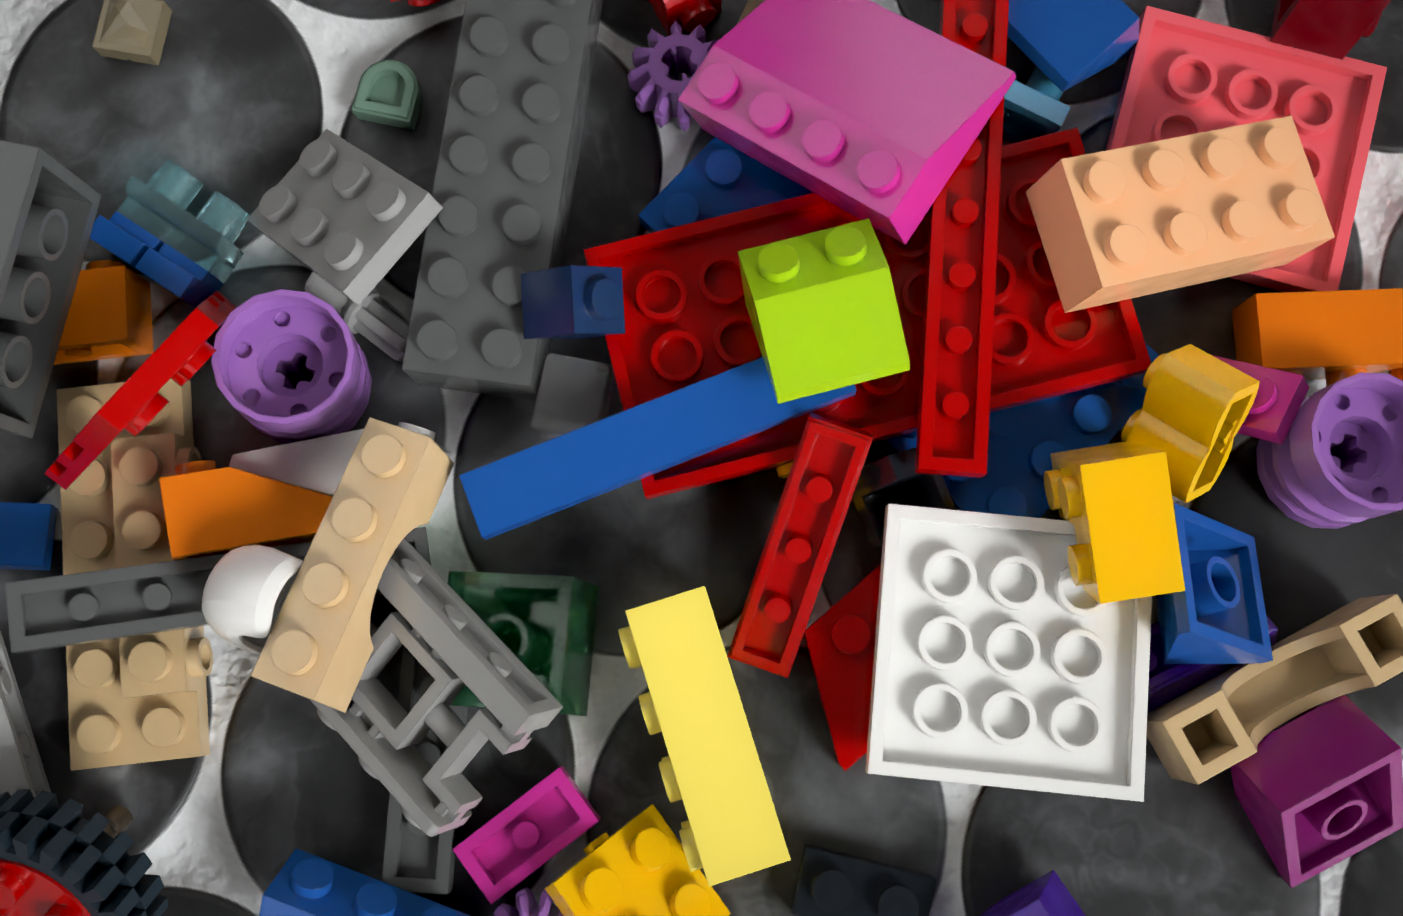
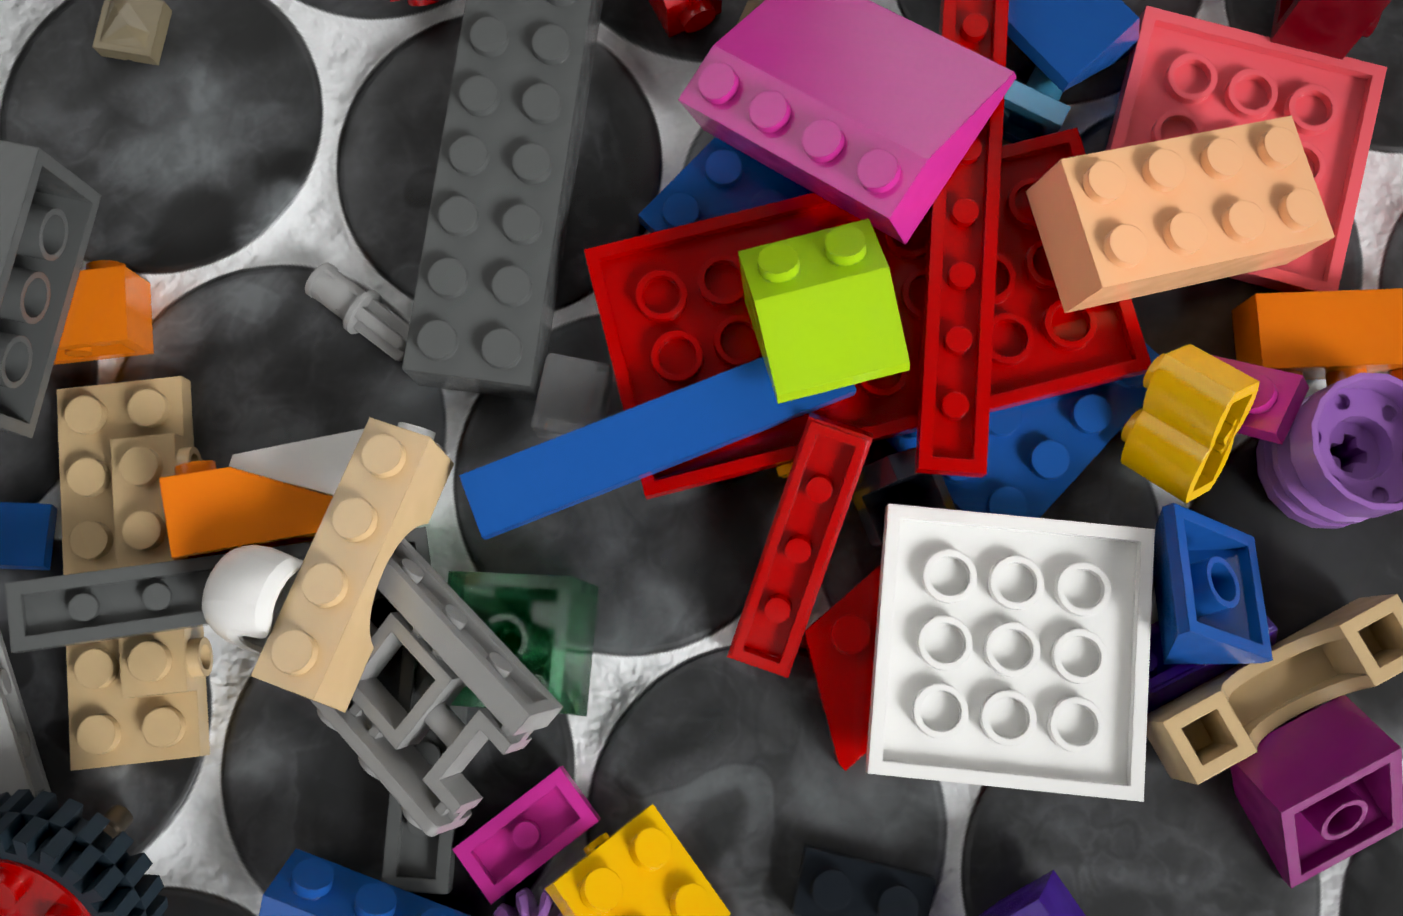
(138, 398): red wing -> none
(167, 242): clear light blue hips -> none
(283, 338): medium lavender wheel -> none
(344, 215): light grey plate -> none
(388, 95): sand green tile -> none
(573, 302): dark blue brick -> none
(661, 60): medium lavender gear -> none
(706, 736): light yellow brick -> none
(1121, 520): yellow brick -> none

